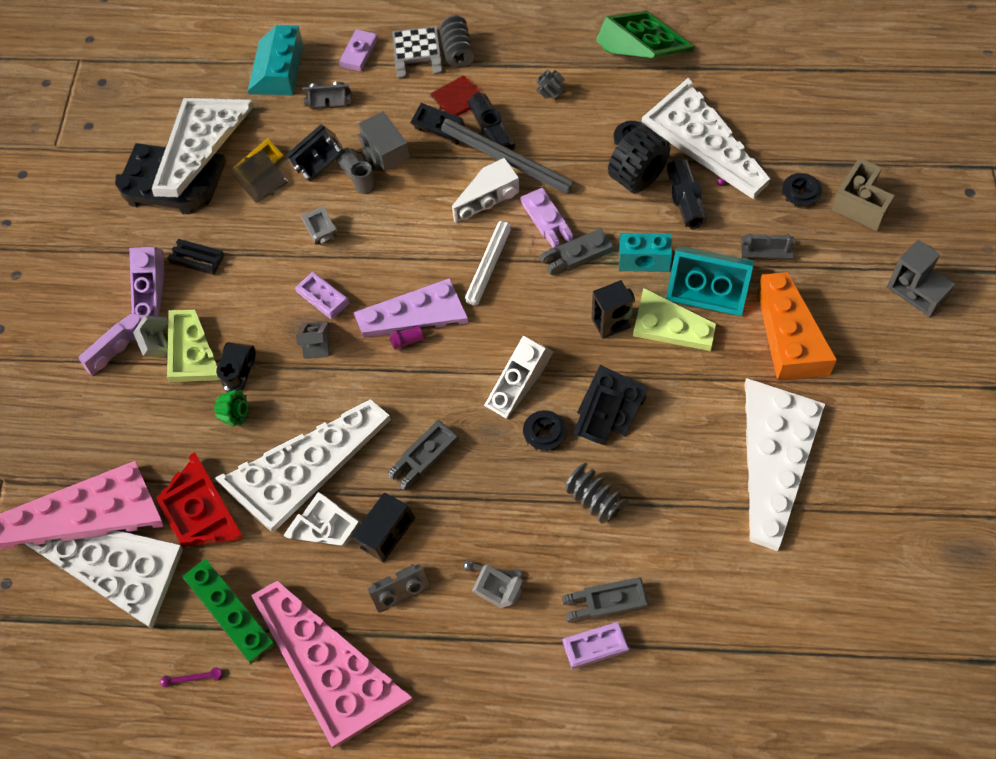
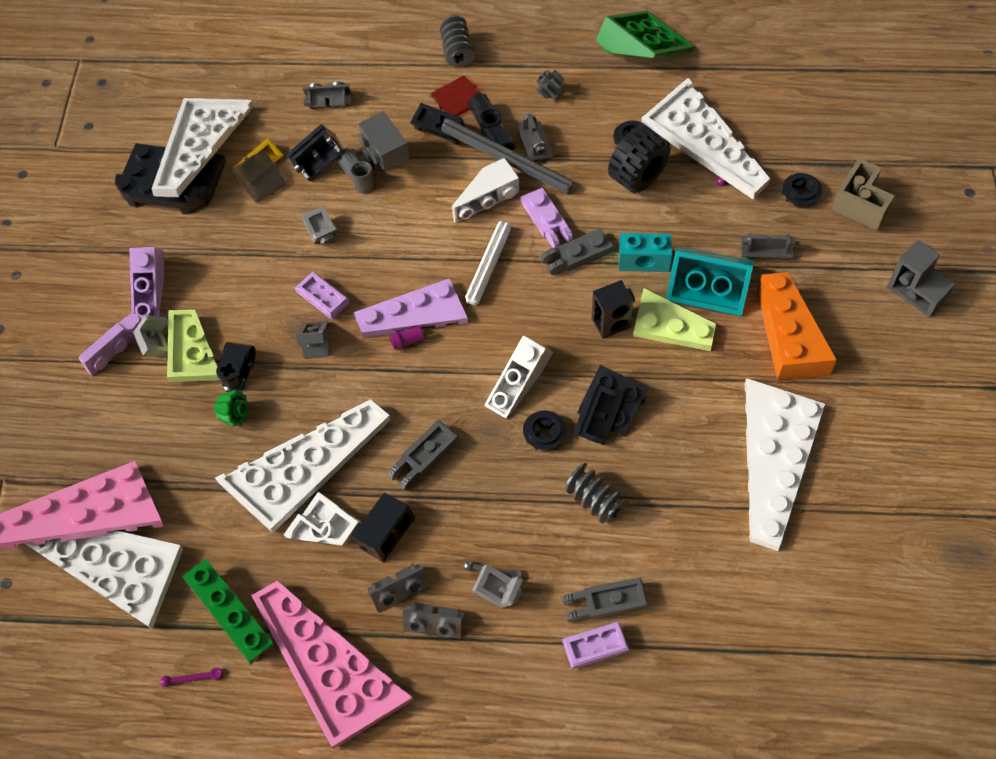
(196, 508): red wing -> none
(197, 253): black tile -> none
(277, 62): teal slope -> none
(358, 50): lavender plate -> none
(416, 46): flag -> none
(421, 619): none -> flat silver hinge
(534, 138): none -> flat silver hinge
(686, 193): black piece -> none

